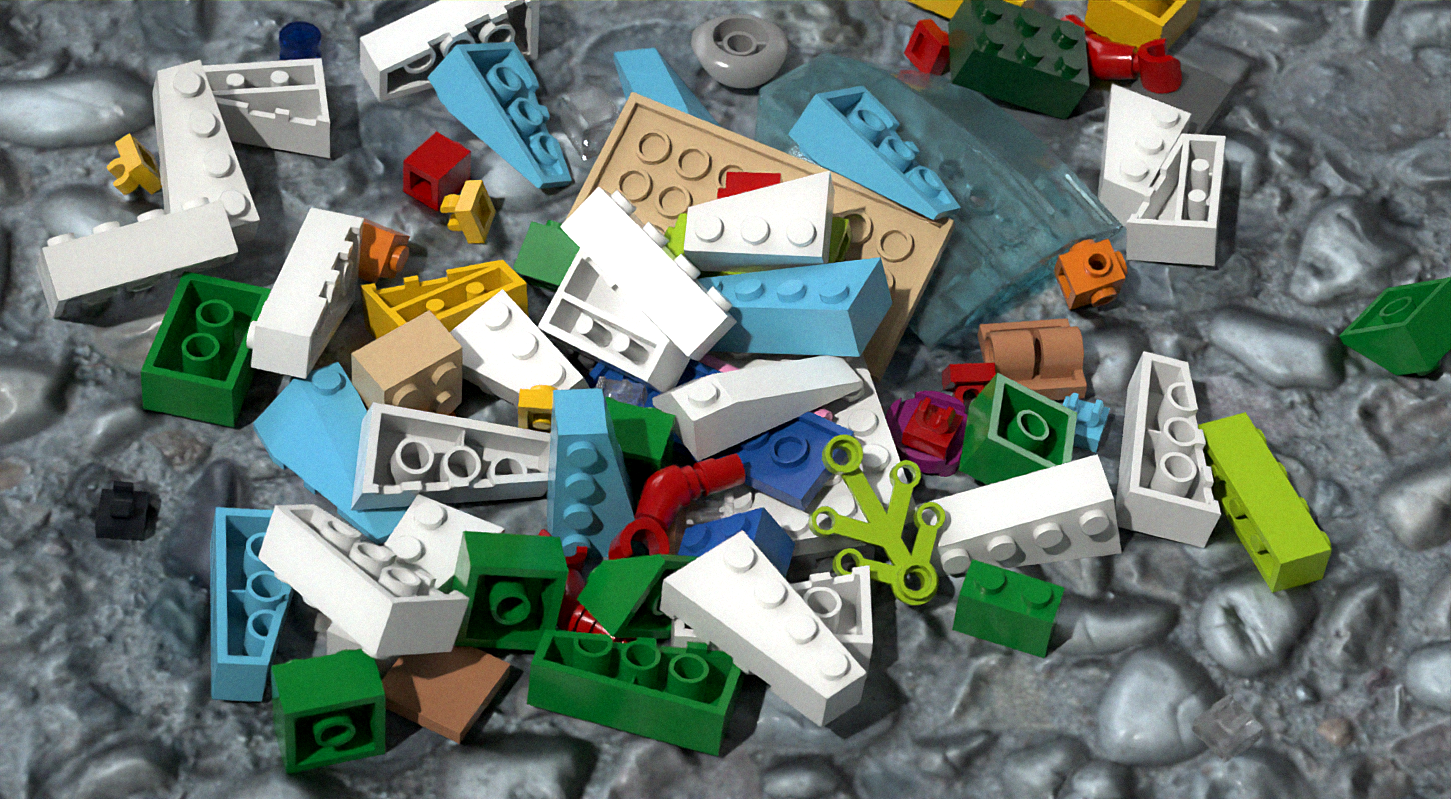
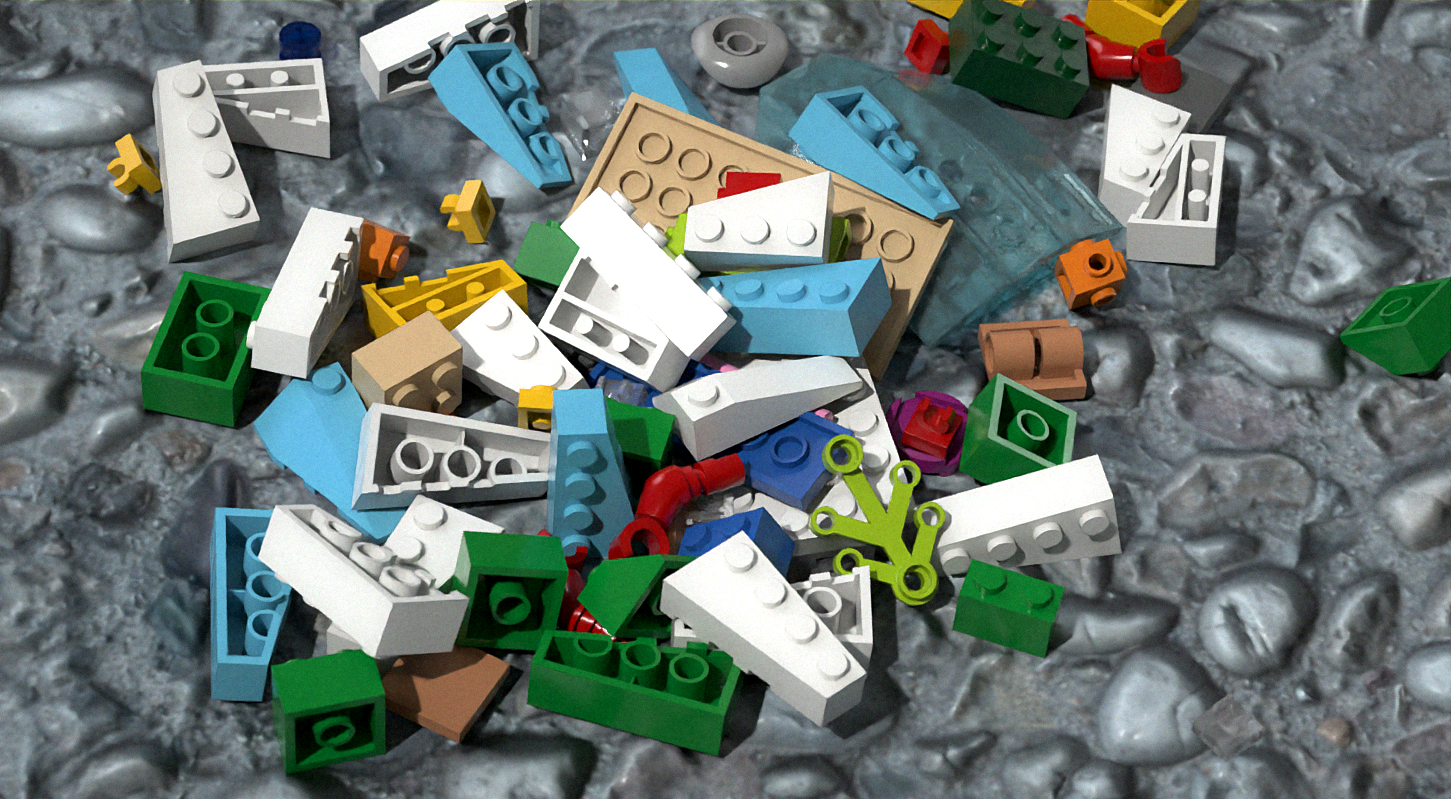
(123, 513): black tile -> none
(134, 254): white wedge -> none
(436, 170): red brick -> none
(967, 378): red tile -> none
(1089, 423): medium azure tile -> none
(1162, 459): white wedge -> none
(1263, 504): lime brick -> none

